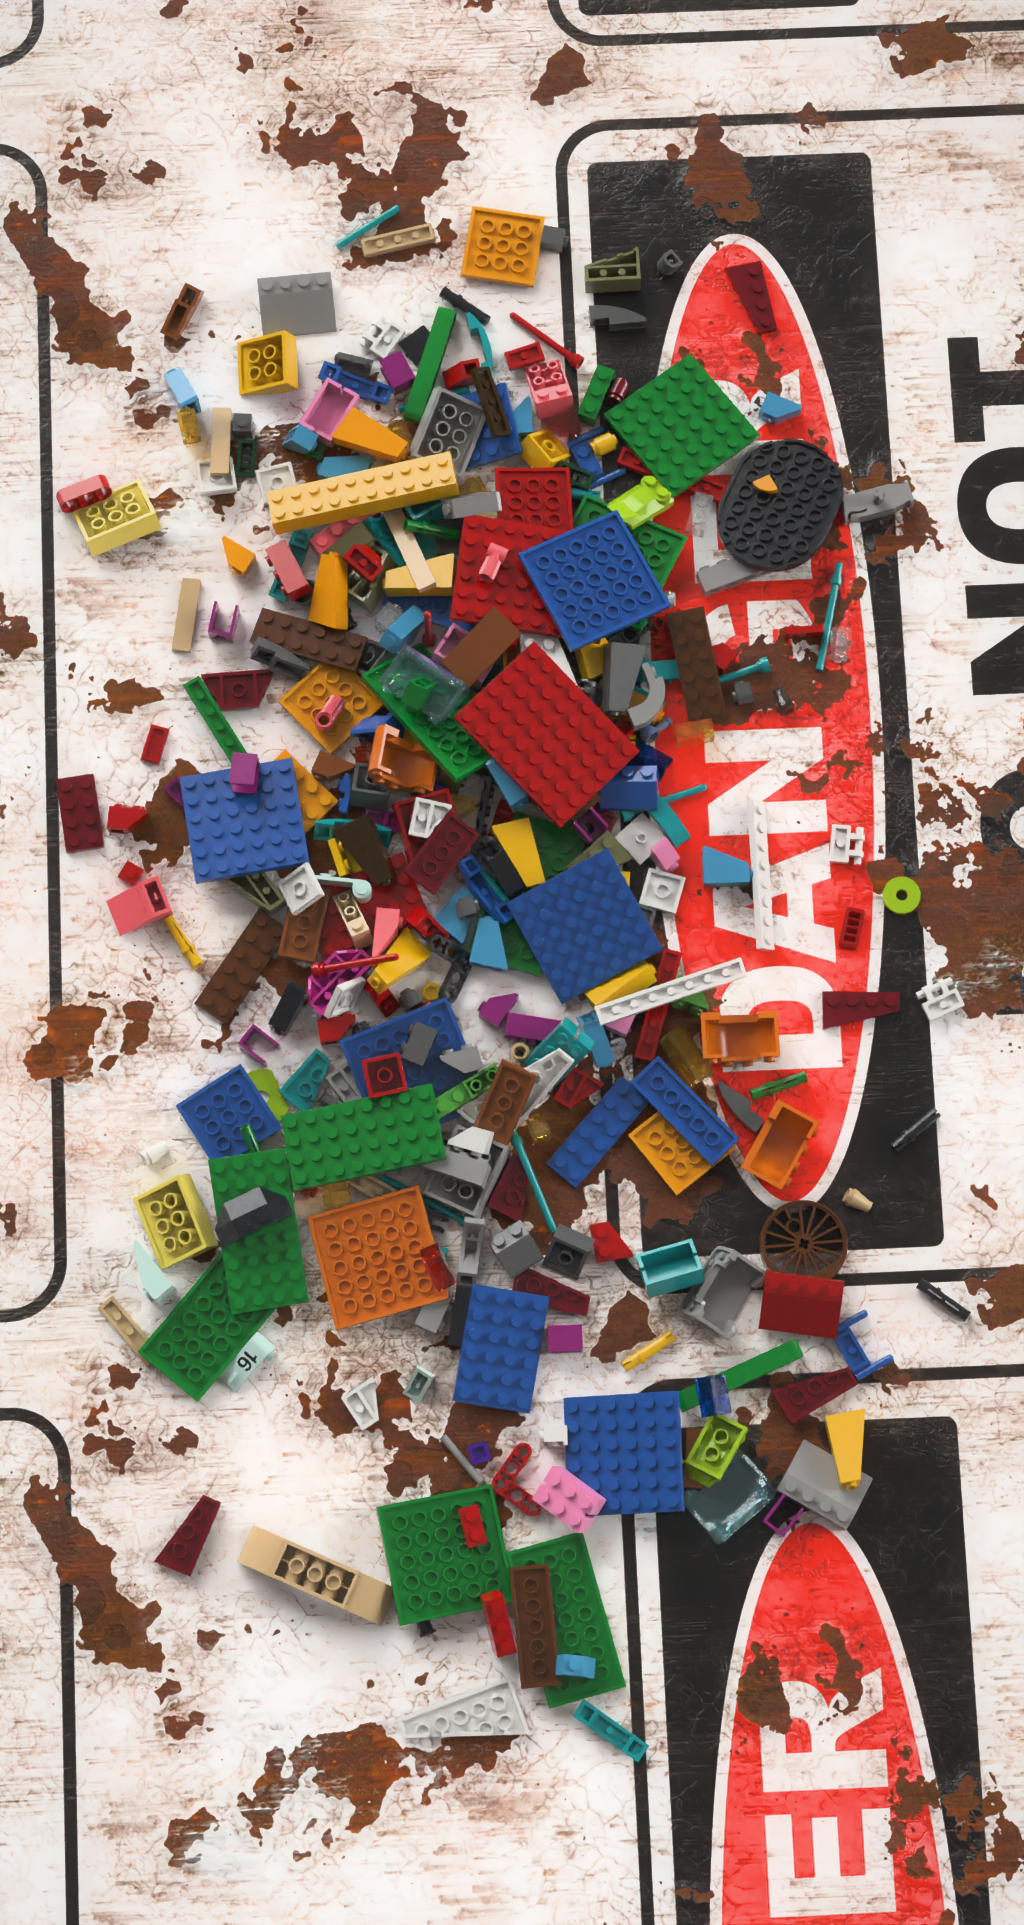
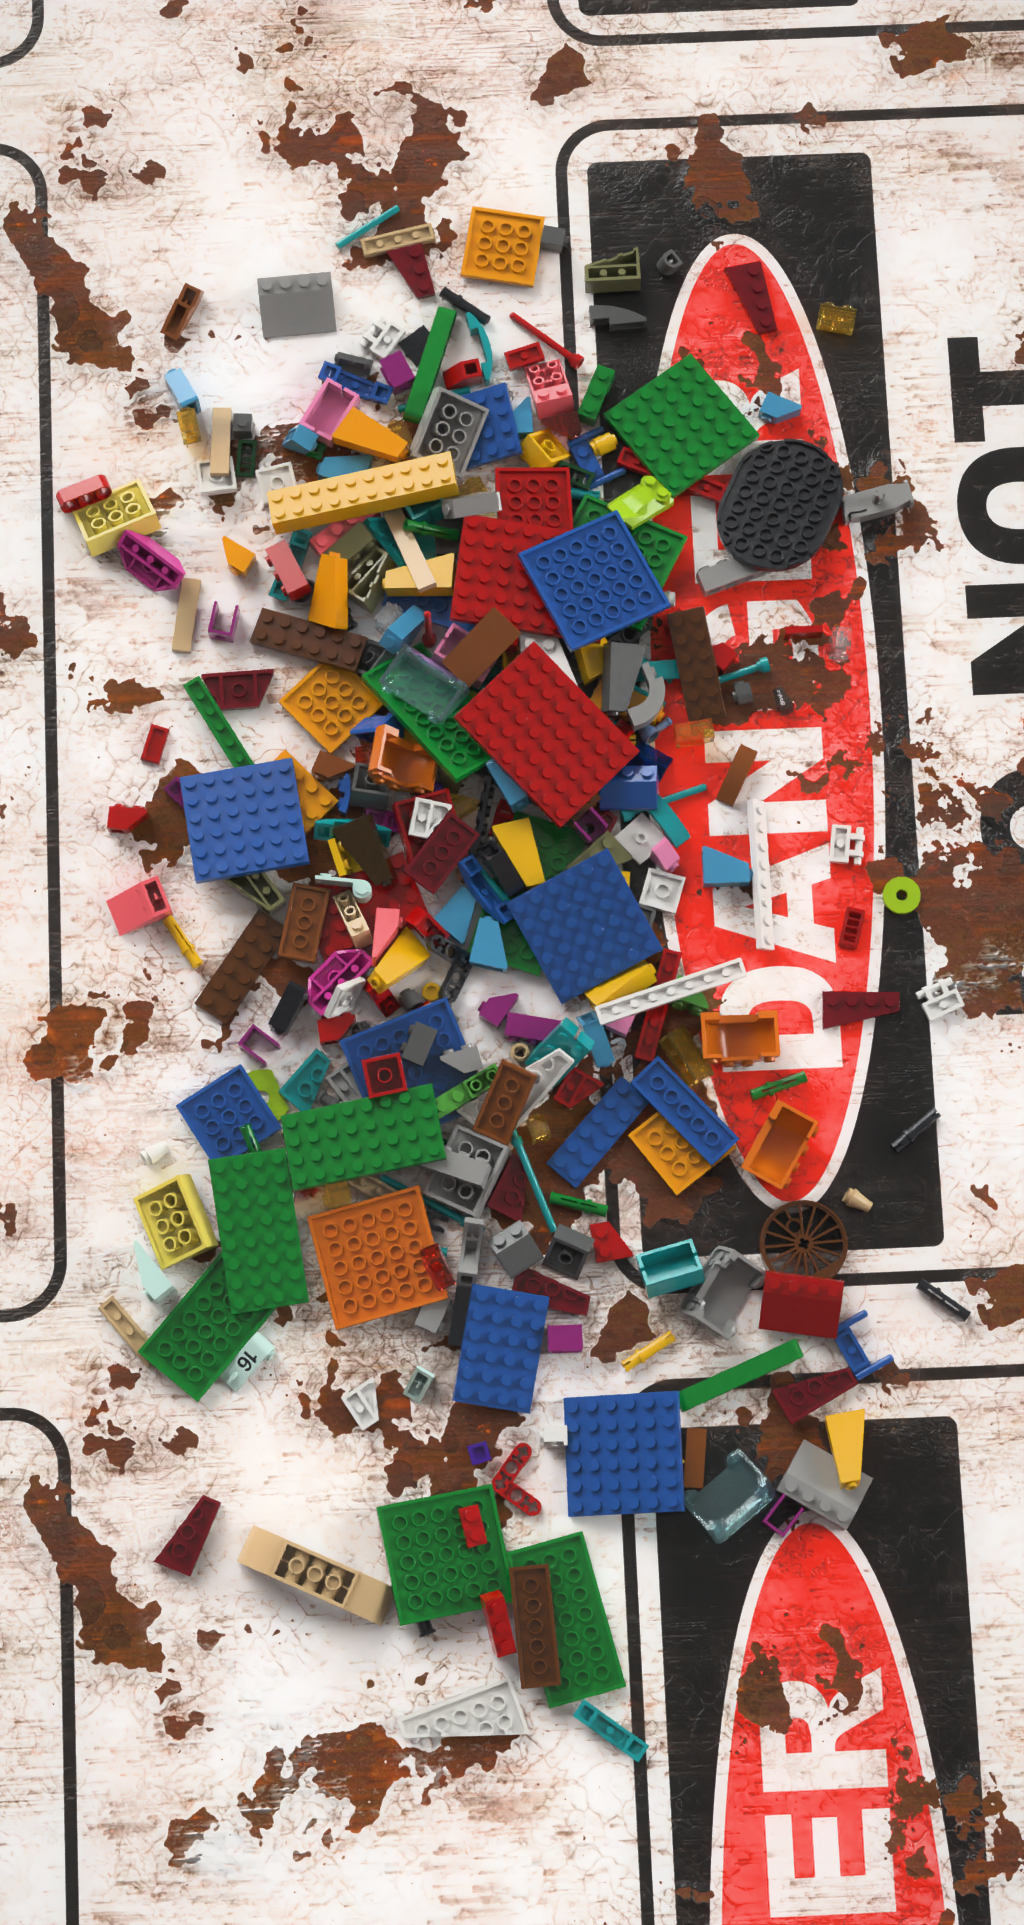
(80, 813): dark red plate -> none
(130, 873): red plate -> none
(150, 562): none -> dark pink wedge
(244, 773): magenta piece -> none
(250, 1214): black wedge -> none
(268, 364): yellow slope -> none
(278, 659): dark grey slope -> none
(300, 888): white plate -> none
(321, 969): red piece -> none
(330, 713): coral piece -> none
(363, 561): red slope -> none
(414, 269): none -> dark red wing
(417, 692): green slope -> none
(462, 1459): light grey bar -> none
(467, 908): dark grey plate -> none
(473, 1139): white slope -> none
(490, 402): dark brown plate -> none
(494, 558): coral piece -> none
(569, 1499): bright pink piece -> none
(575, 1666): dark azure slope -> none
(586, 1206): none -> green pin
(593, 691): dark grey plate -> none
(617, 391): dark red brick -> none
(699, 514): clear brick -> none
(713, 1395): clear blue panel -> none
(714, 1449): lime slope -> none
(736, 775): none -> dark orange slope
(739, 1107): dark grey slope -> none
(765, 484): light orange tile -> none
(835, 583): teal bar -> none
(836, 318): none -> clear yellow brick

